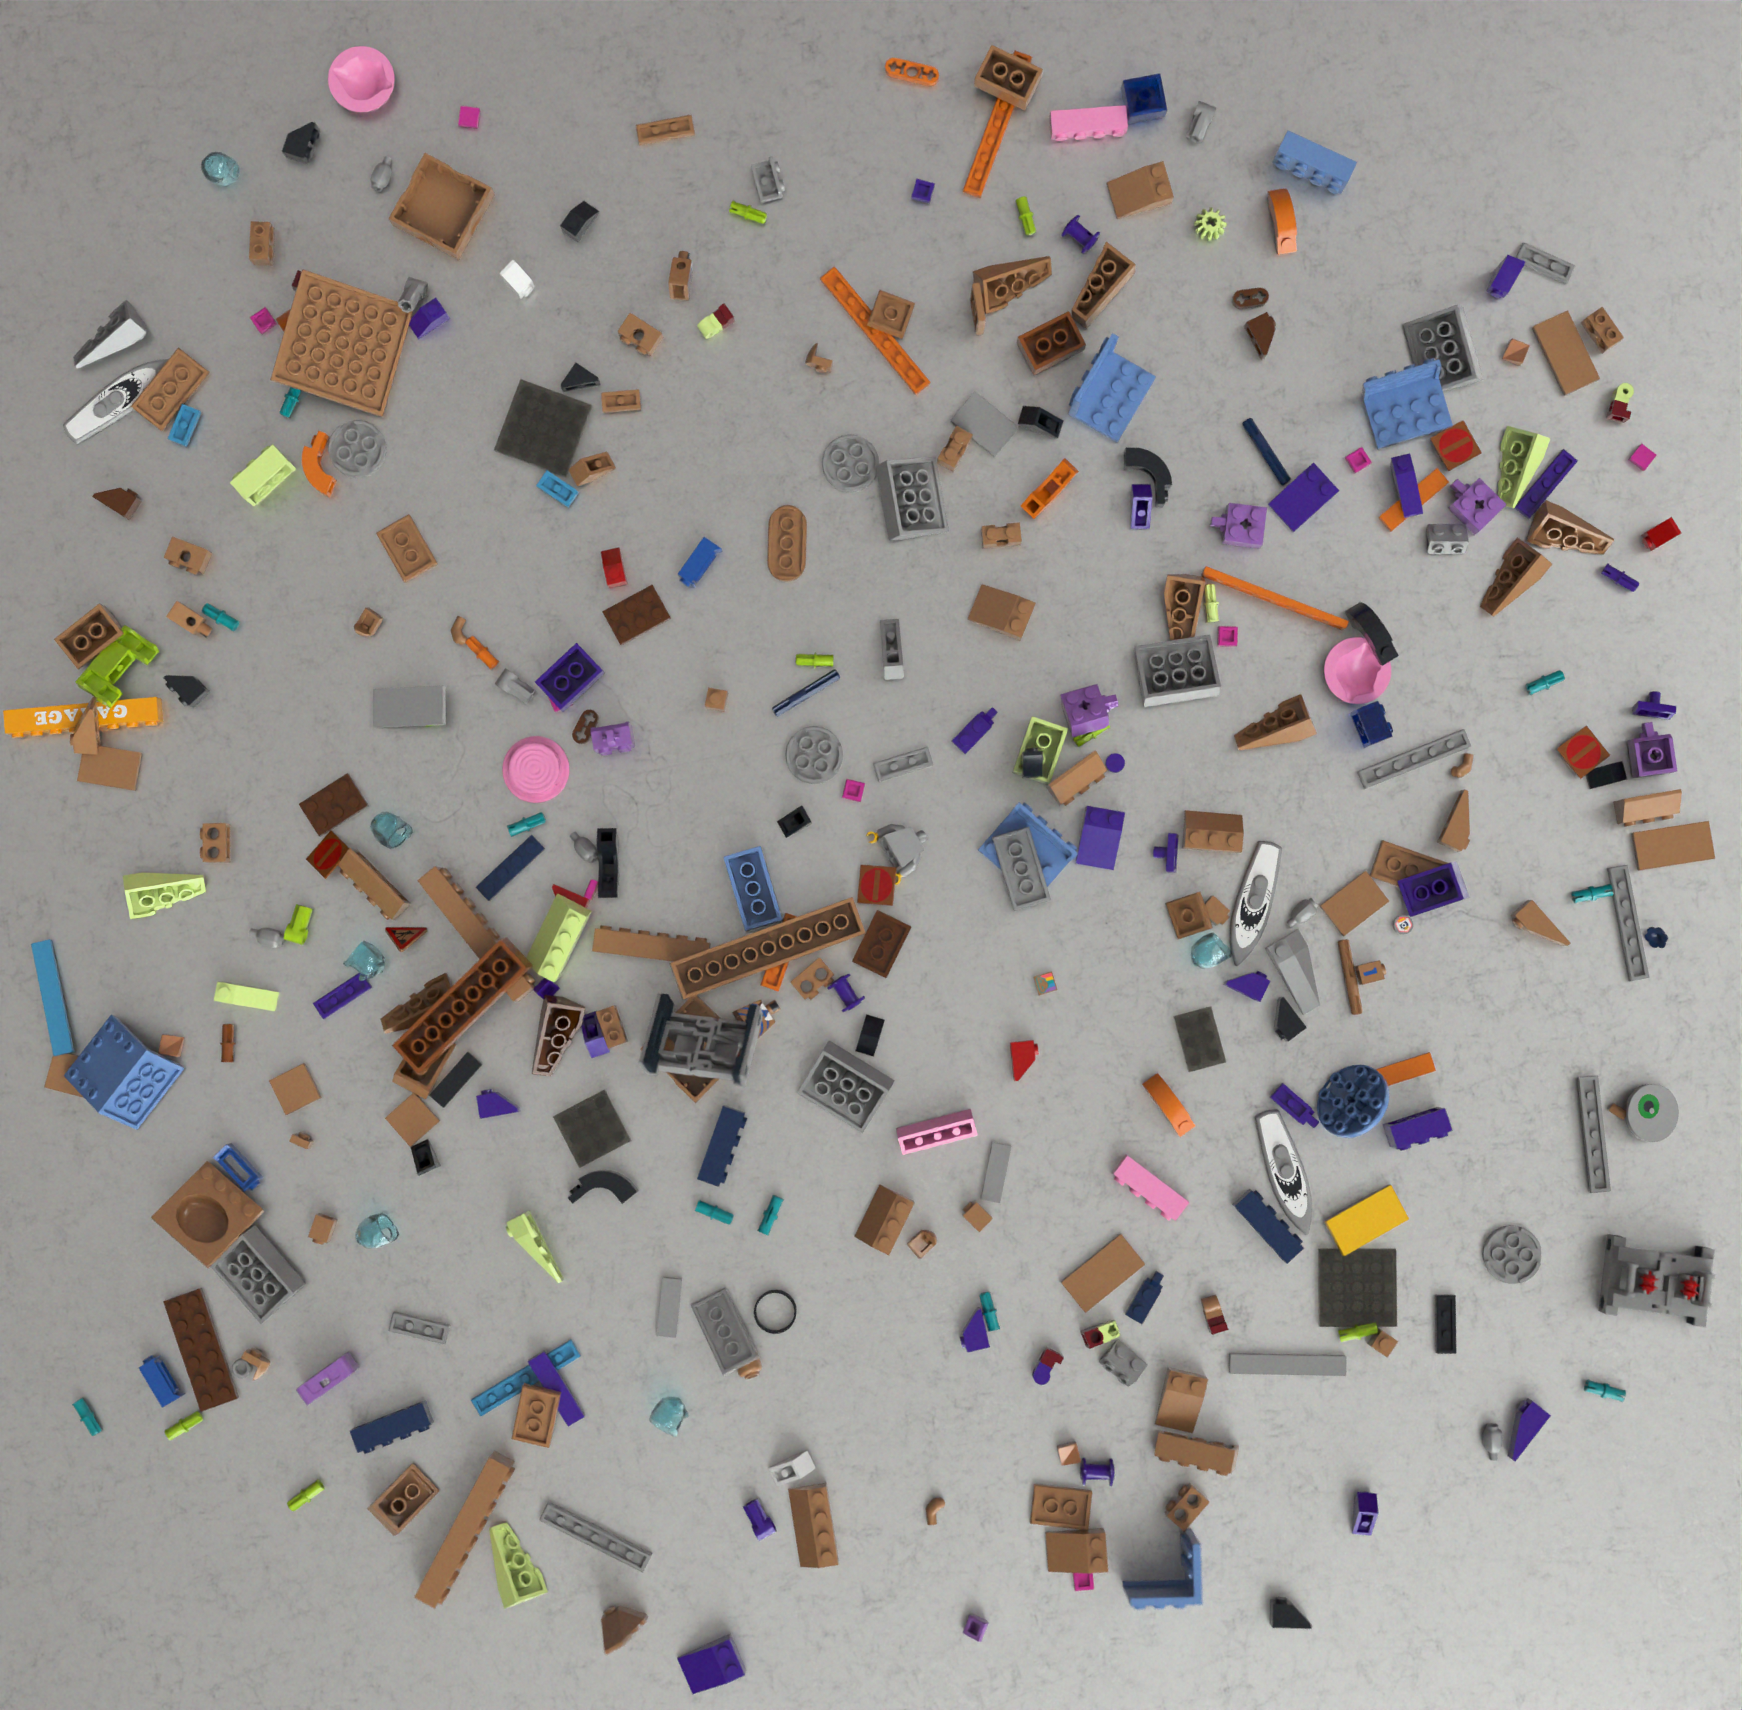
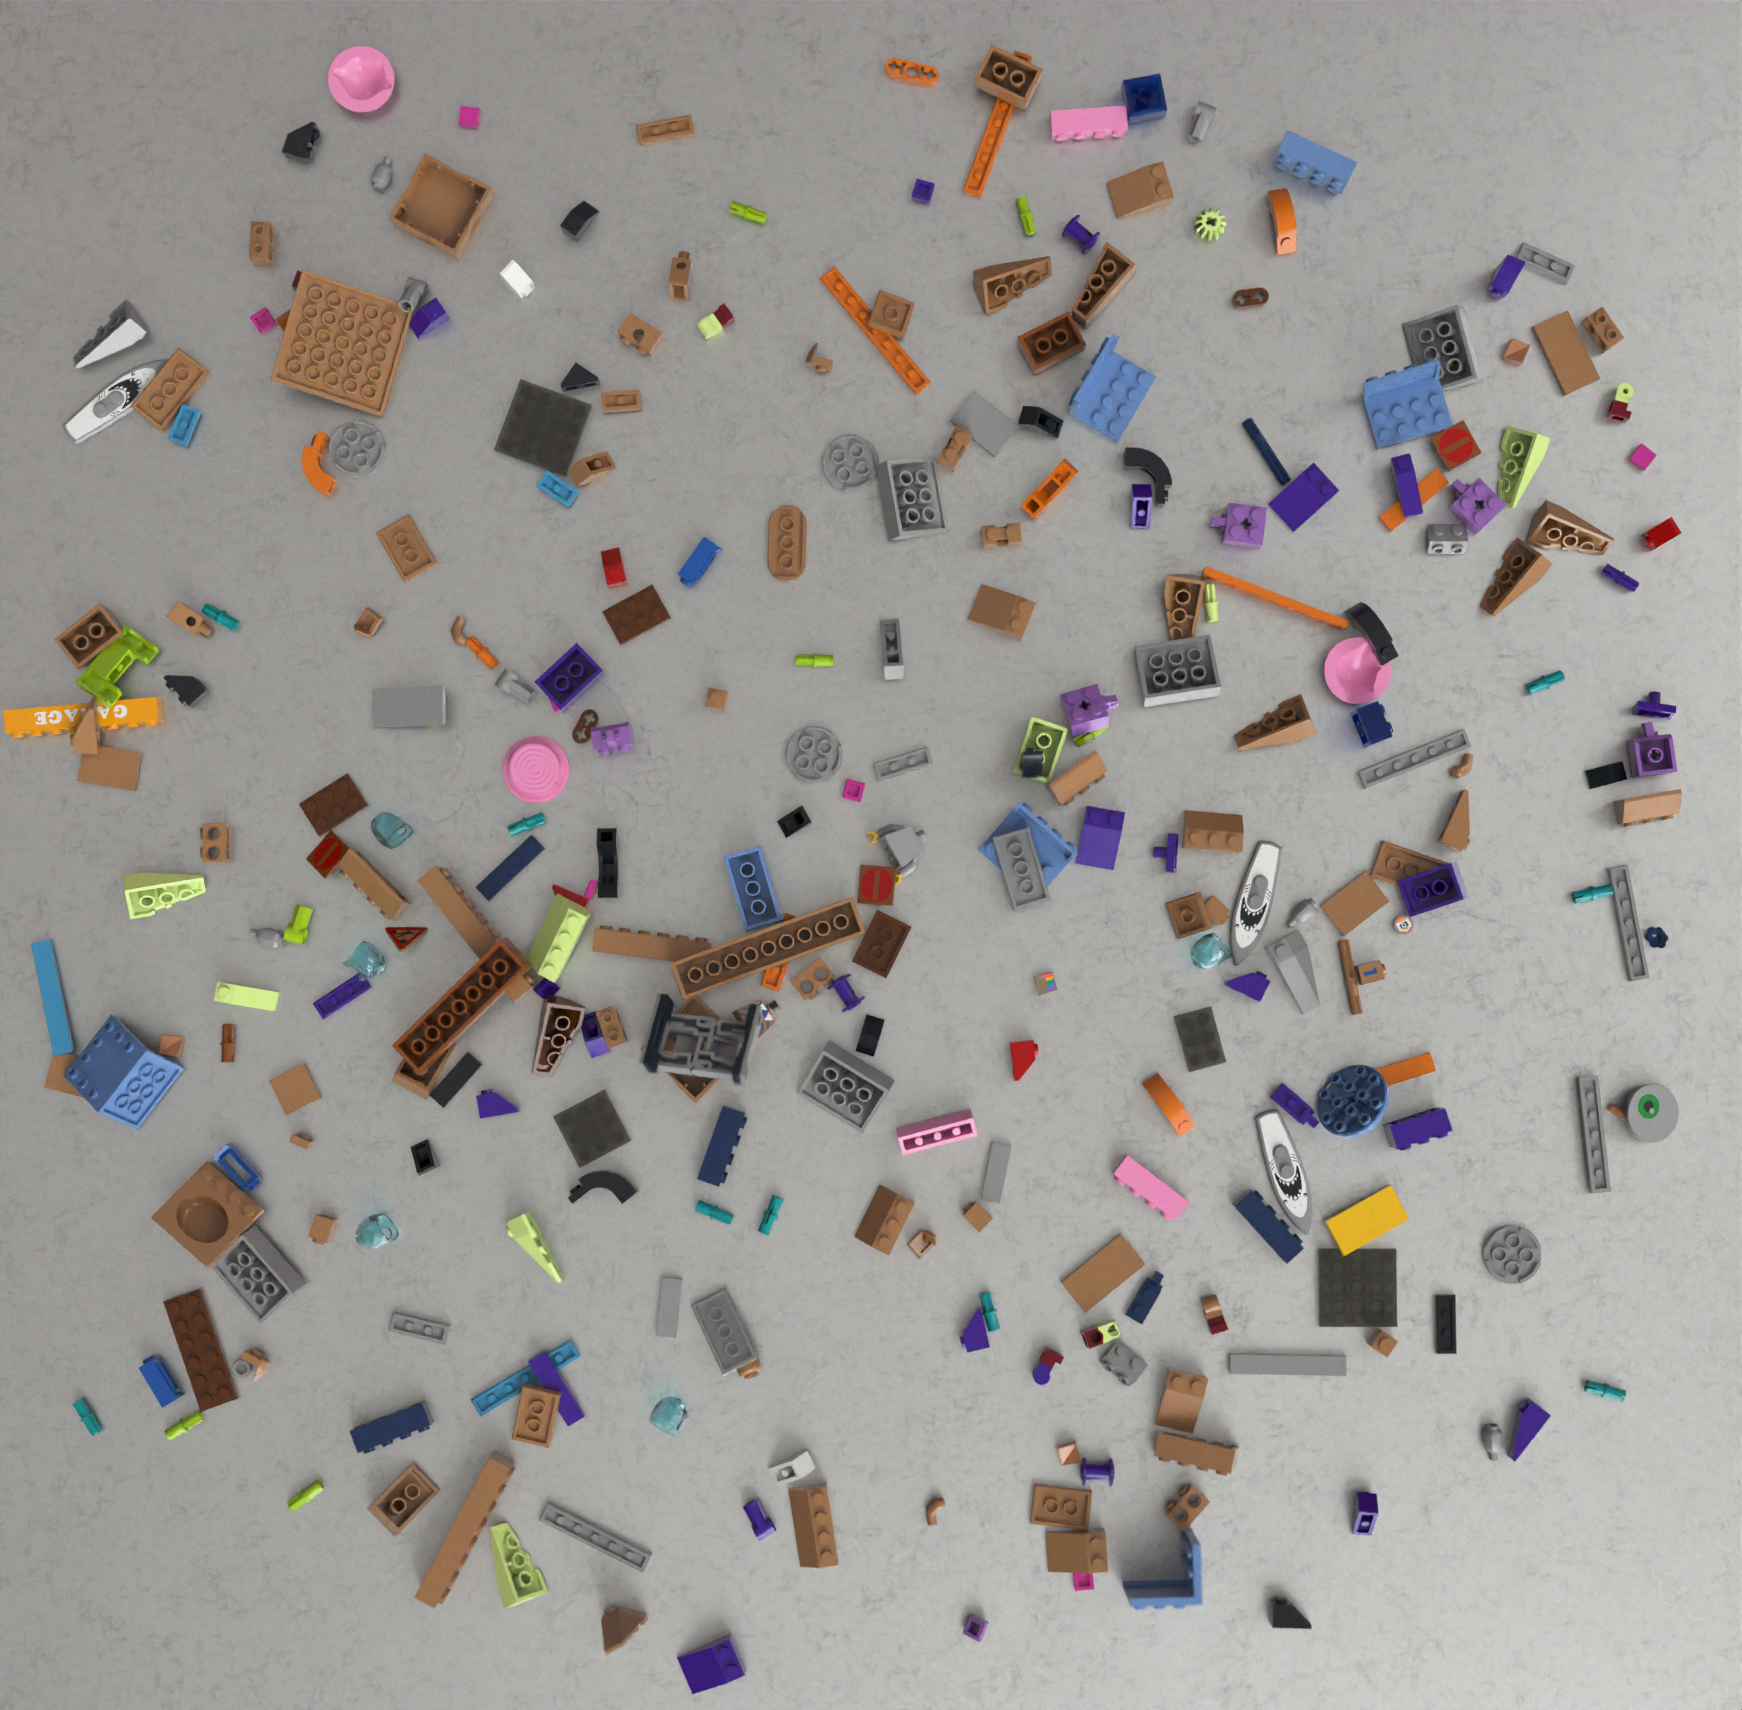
(120, 501): reddish brown slope -> none
(178, 549): medium nougat brick -> none
(217, 169): clear light blue piece -> none
(262, 475): yellowish green brick -> none
(291, 399): teal axle -> none
(327, 1378): medium lavender axle -> none
(405, 1015): medium nougat wedge -> none
(412, 1119): medium nougat tile -> none
(584, 848): light grey plant -> none
(767, 180): light grey bracket -> none
(775, 1331): black tyre -> none
(806, 693): dark blue axle -> none
(974, 730): dark purple hinge -> none
(977, 309): medium nougat tile -> none
(1115, 763): dark purple tile -> none
(1227, 636): dark pink tile -> none
(1261, 333): reddish brown slope -> none
(1287, 1021): black slope -> none
(1358, 460): dark pink tile -> none
(1358, 1332): lime axle -> none
(1534, 921): medium nougat slope -> none
(1546, 484): dark purple tile -> none
(1583, 752): piece -> none
(1673, 845): medium nougat tile -> none
(1680, 1296): light grey container -> none

